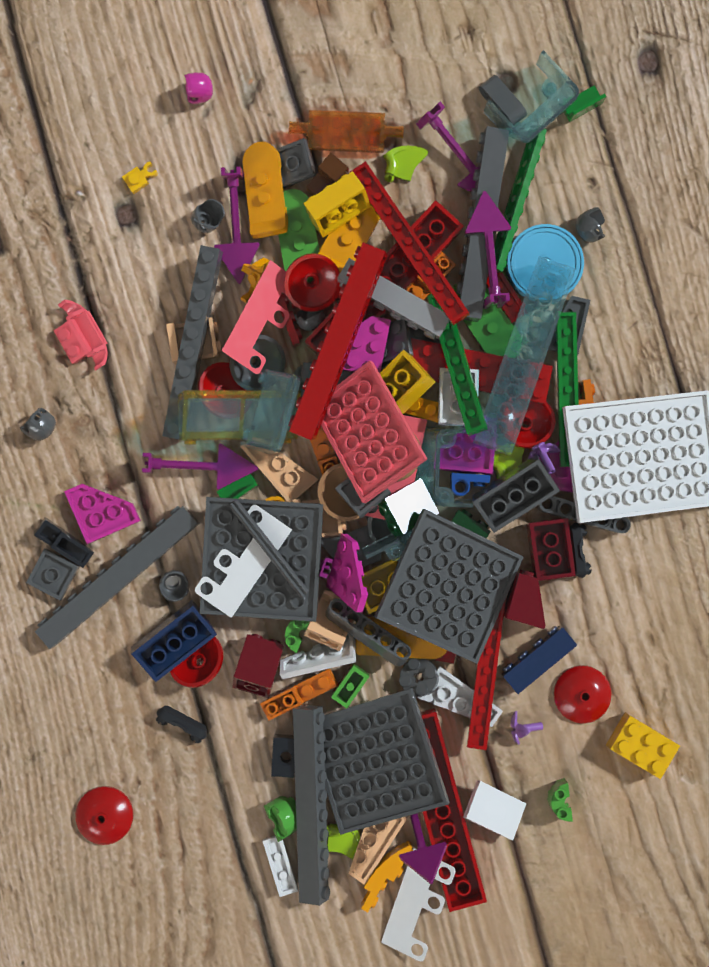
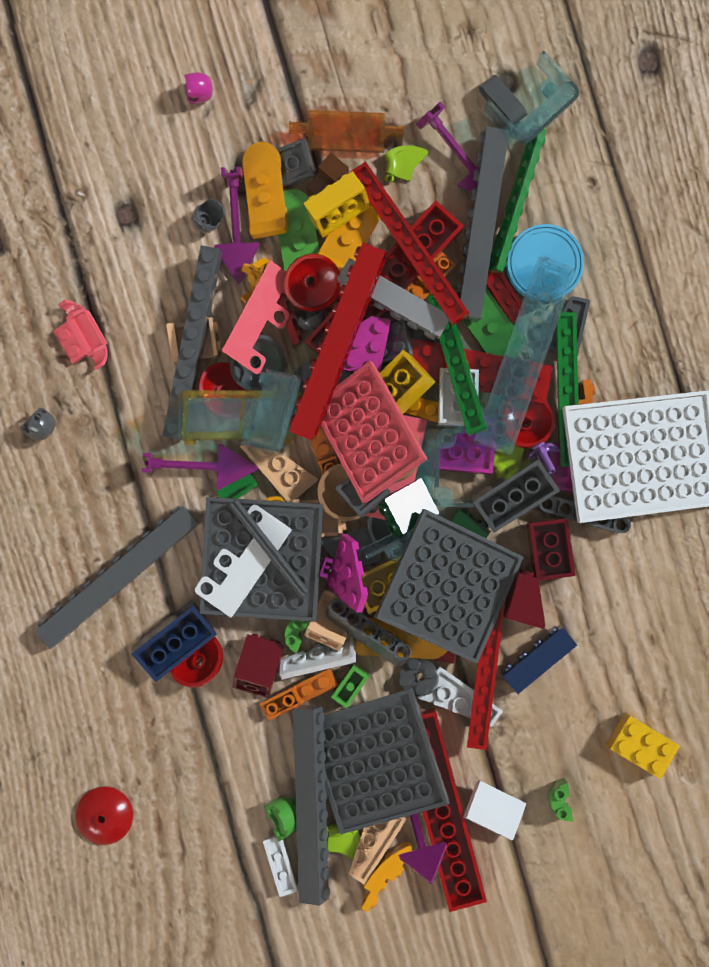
(52, 574): dark grey plate -> none
(63, 542): black slope -> none
(100, 512): dark pink plate -> none
(137, 179): yellow plate -> none
(174, 585): dark grey hair -> none
(194, 728): black piece -> none
(282, 767): black brick -> none
(410, 900): white piece -> none
(477, 479): blue plate -> none
(487, 220): magenta piece -> none
(522, 730): medium lavender plant -> none
(571, 687): red dish -> none
(577, 533): black piece -> none
(584, 103): green panel -> none
(588, 223): dark grey helmet -> none

